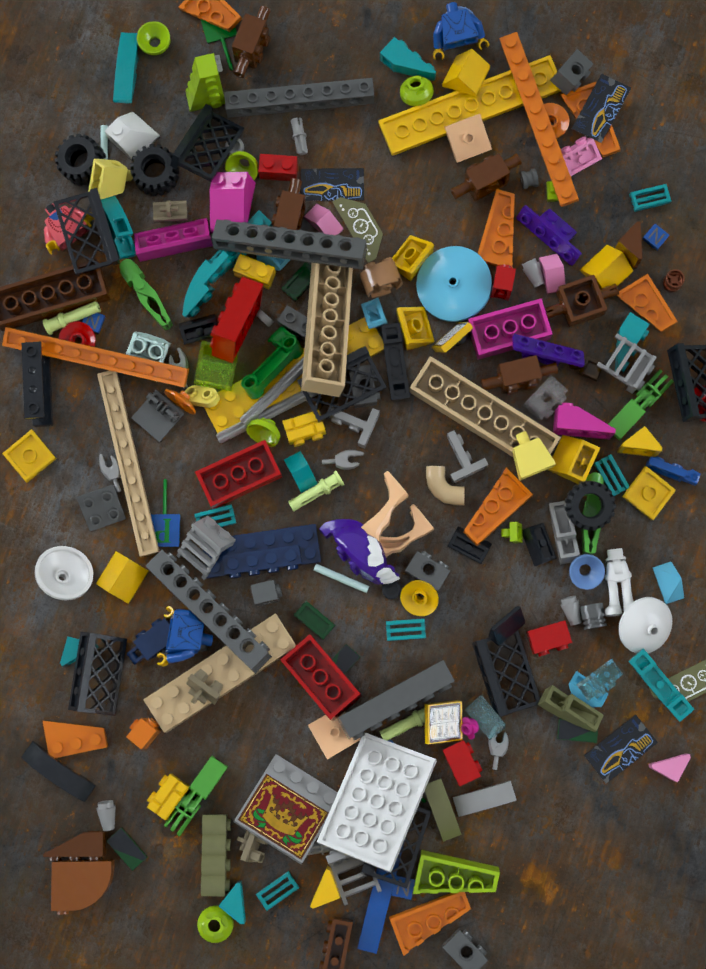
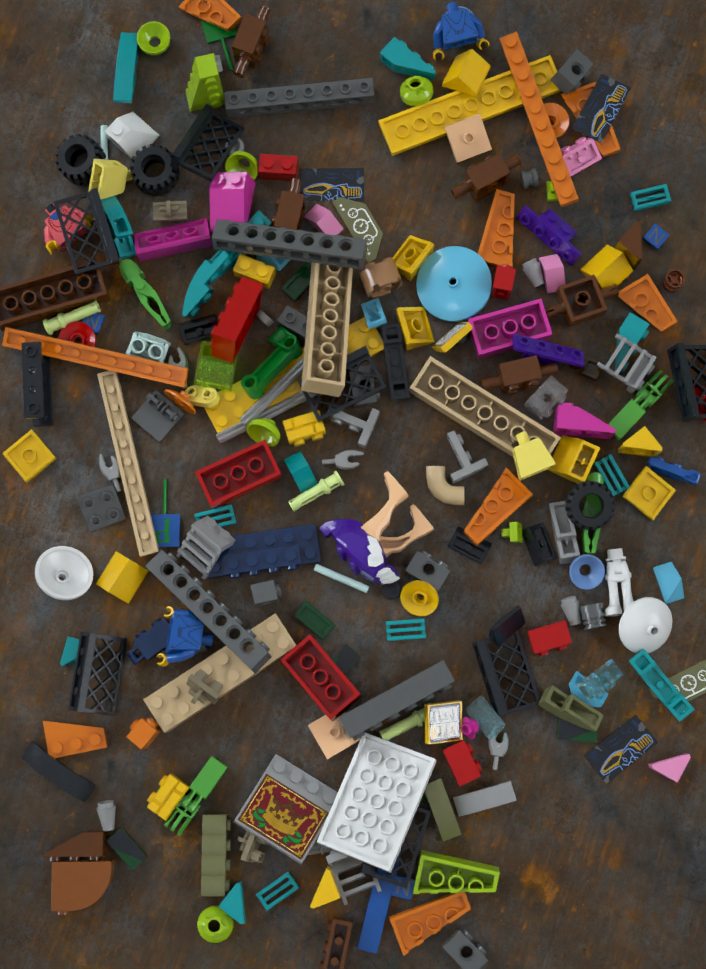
(299, 136): light grey axle -> none

